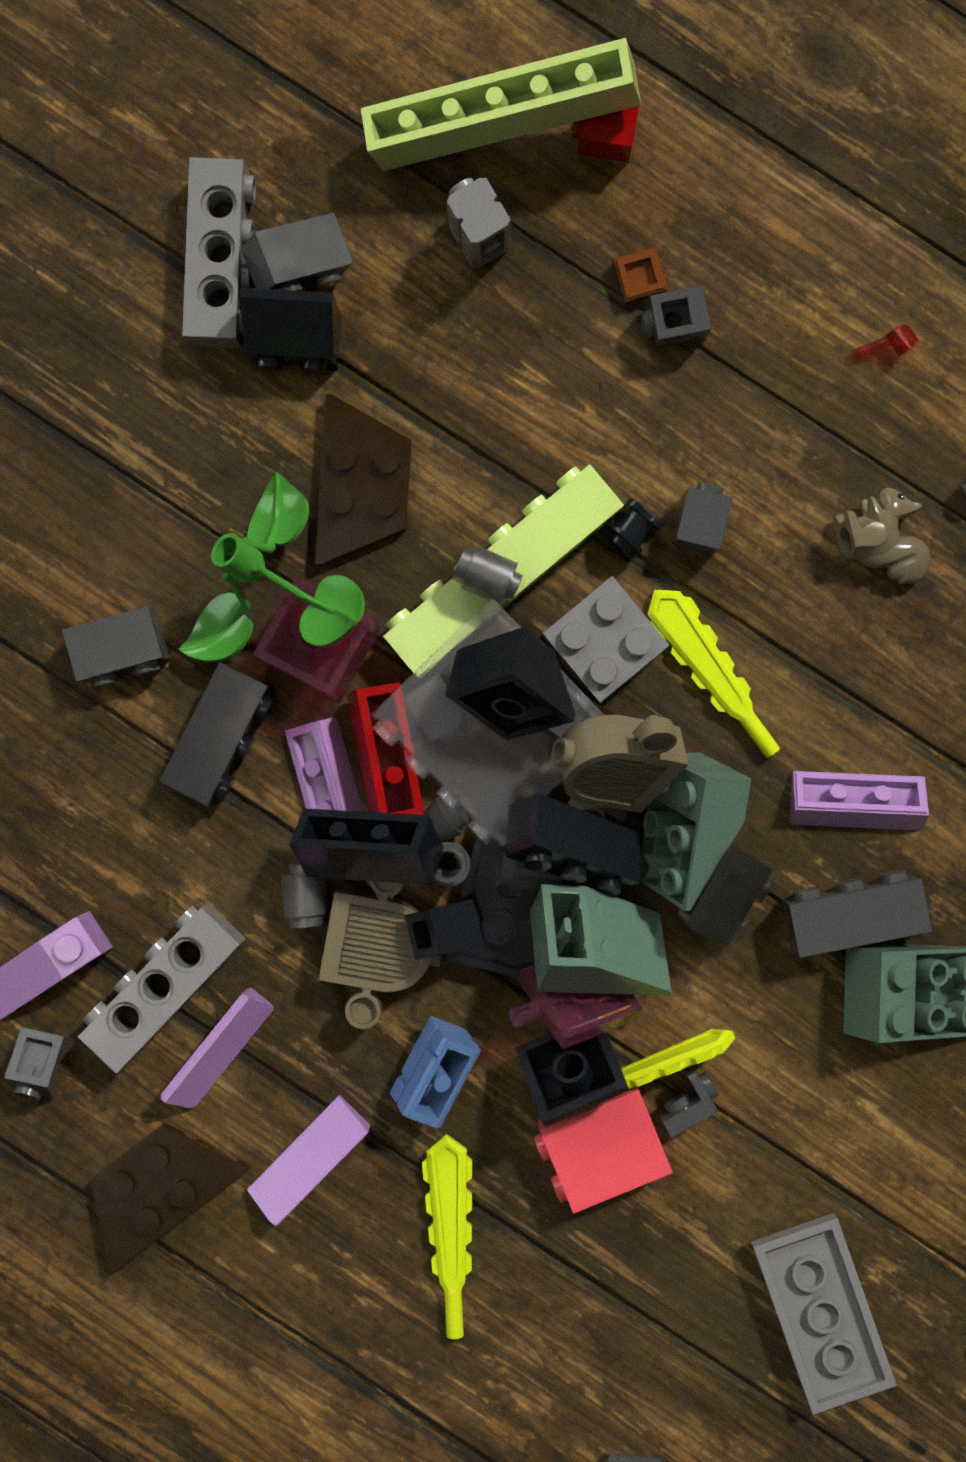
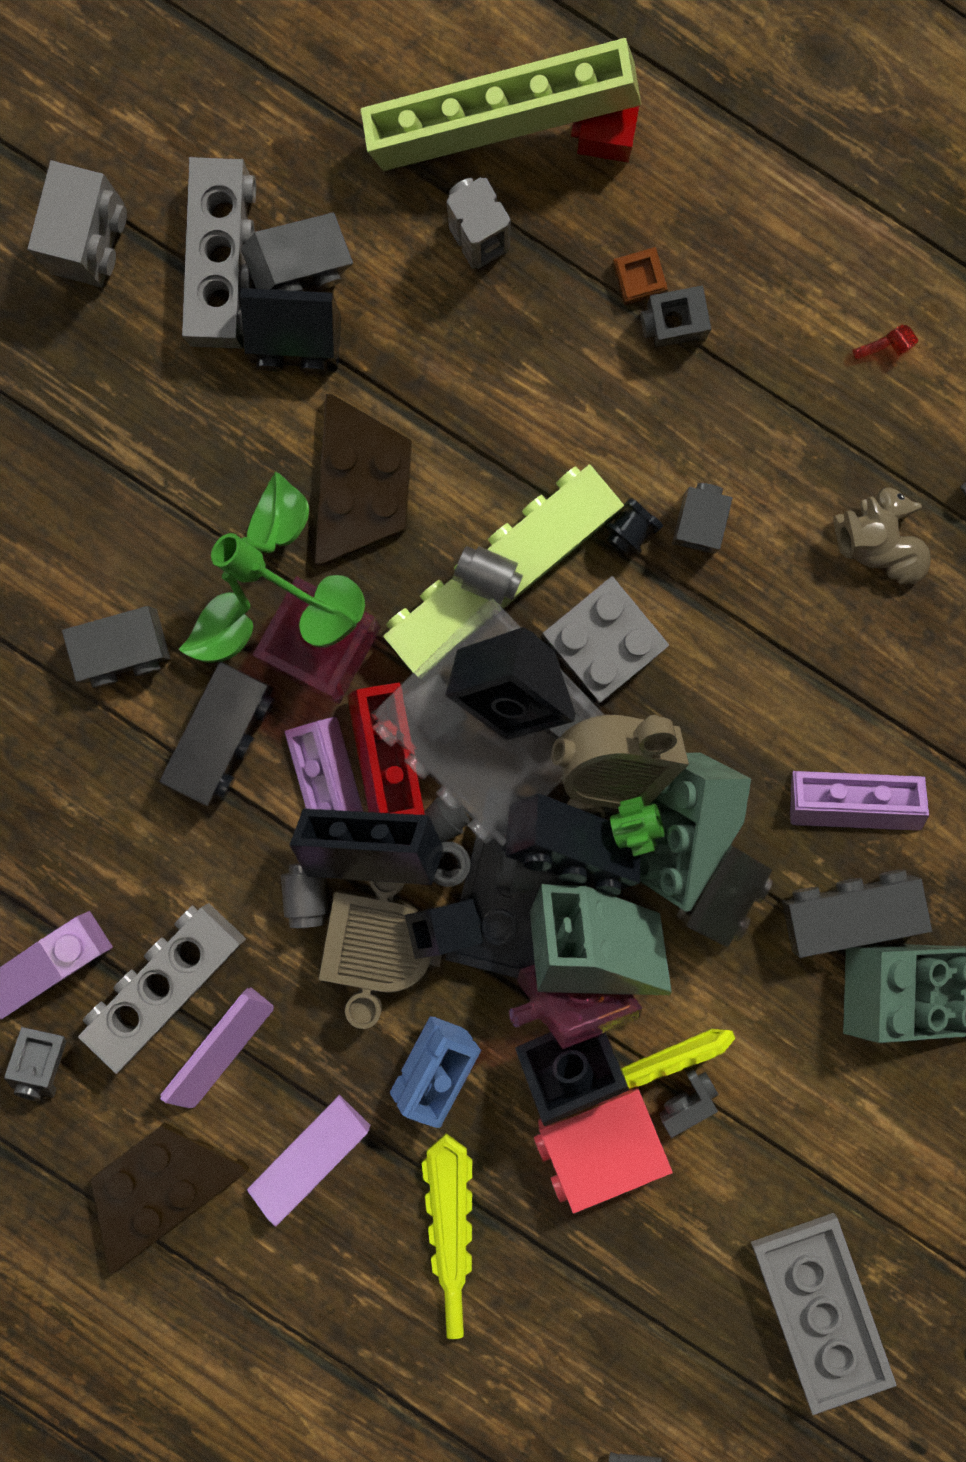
(77, 224): none -> light grey brick
(637, 826): none -> bright green gear
(711, 669): neon yellow sword -> none

